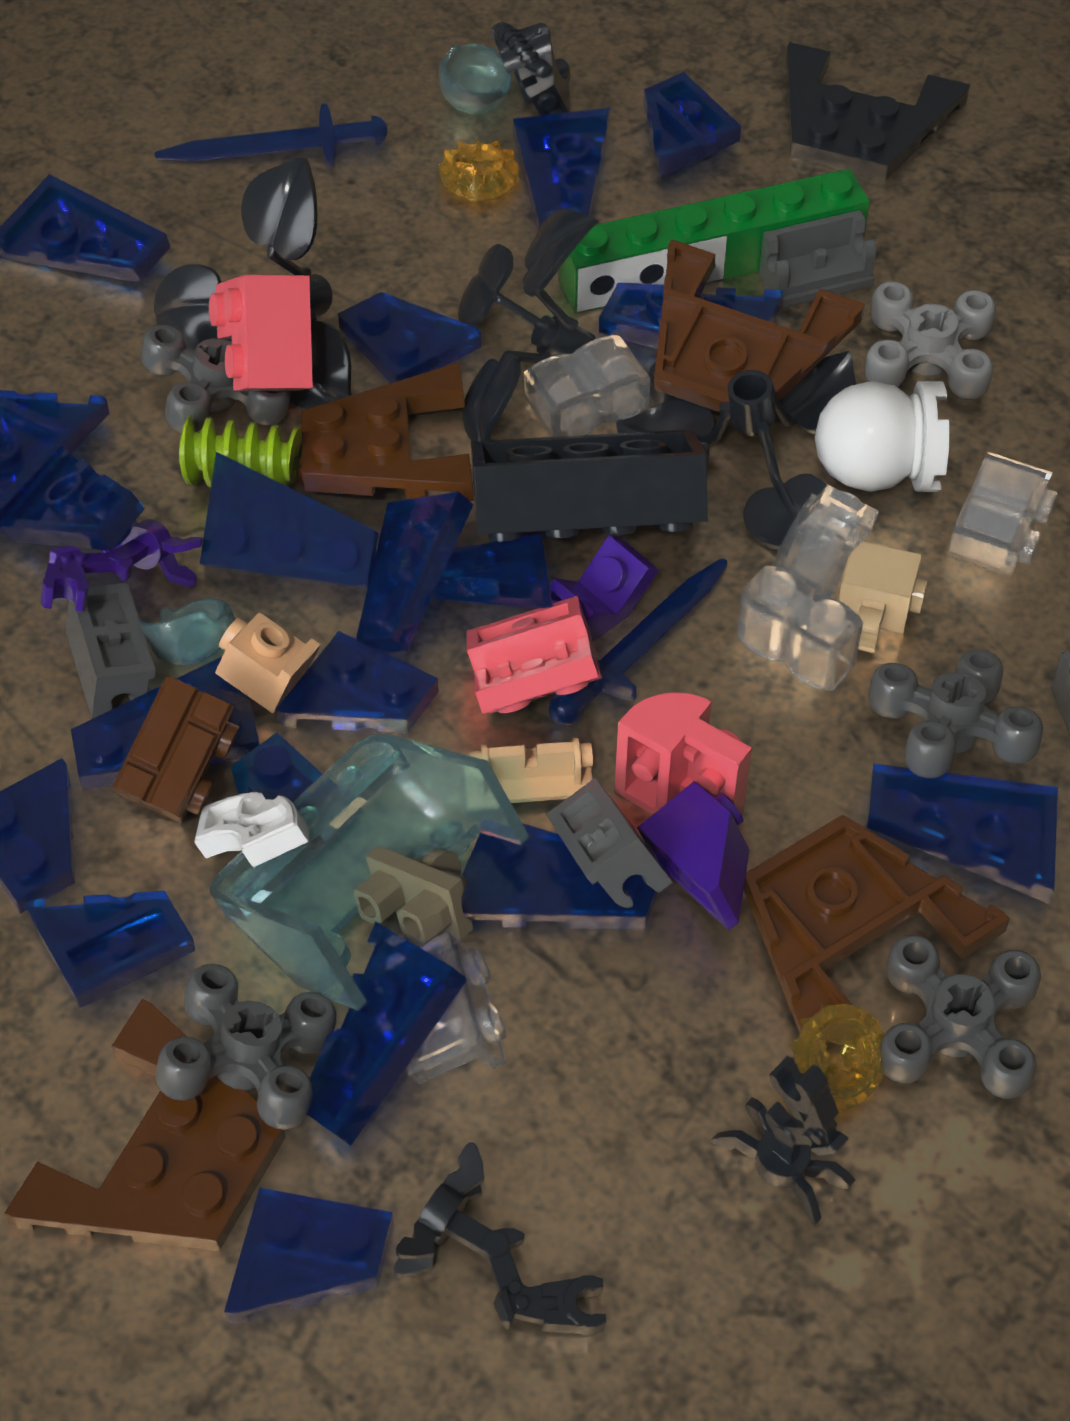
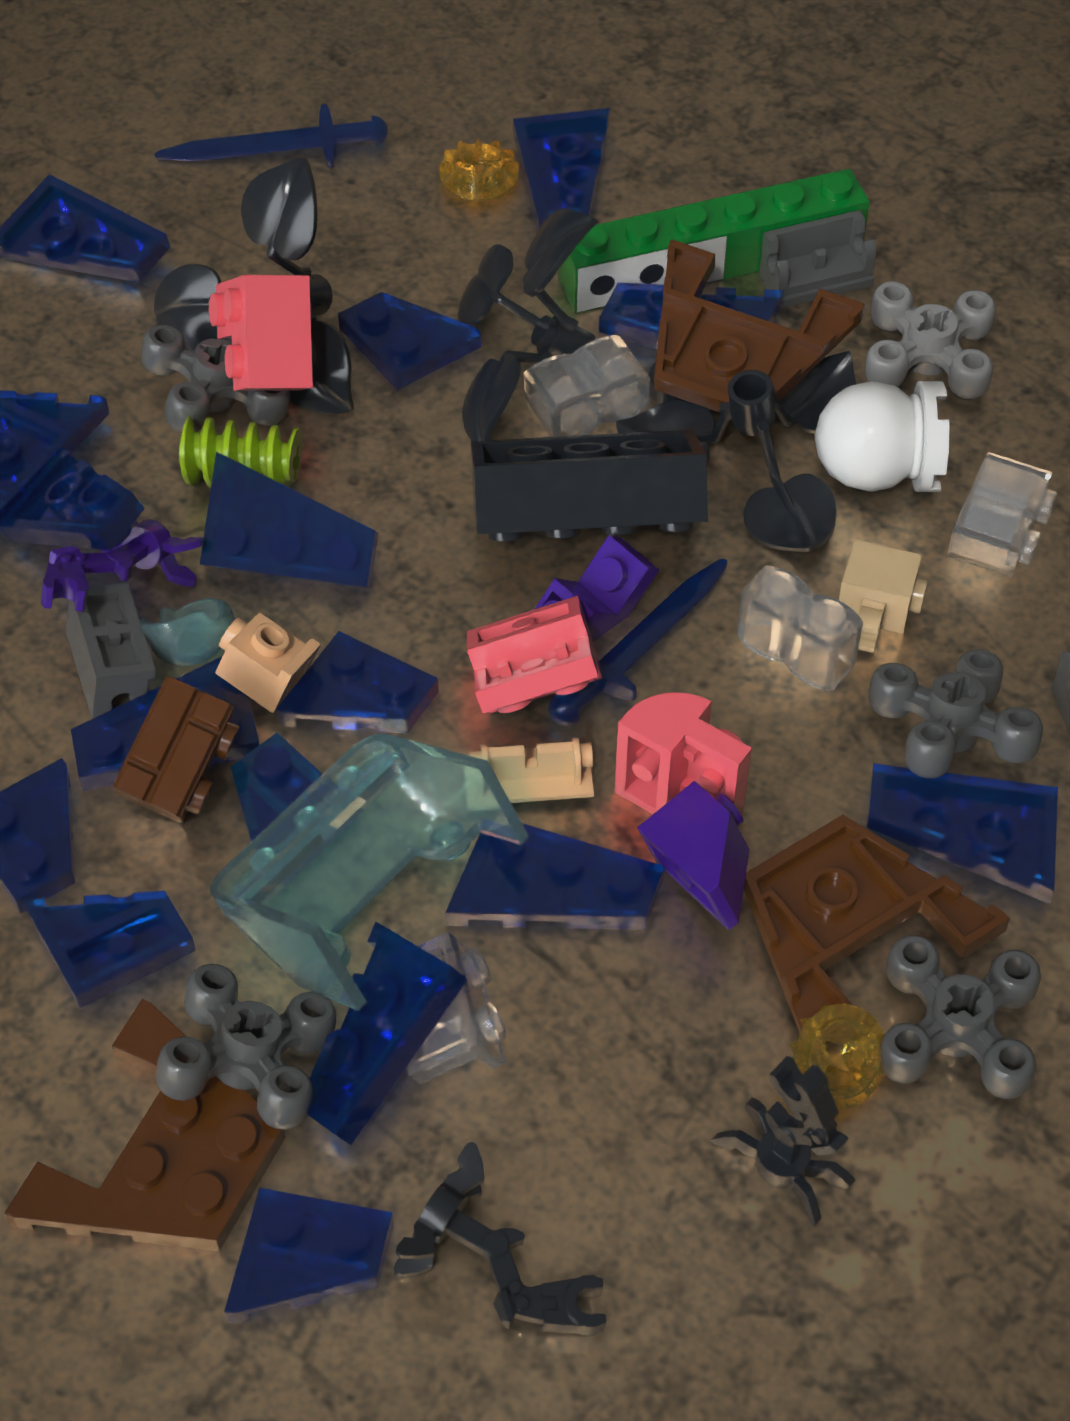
(251, 825): white tile -> none
(367, 440): reddish brown wing -> none
(408, 565): clear blue wing -> none
(420, 891): dark tan hips -> none
(474, 78): clear light blue hair -> none
(498, 574): clear blue wing -> none
(532, 60): black piece -> none
(605, 842): dark grey hinge -> none
(685, 123): clear blue wing -> none
(824, 538): clear brick -> none
(859, 129): black wing -> none

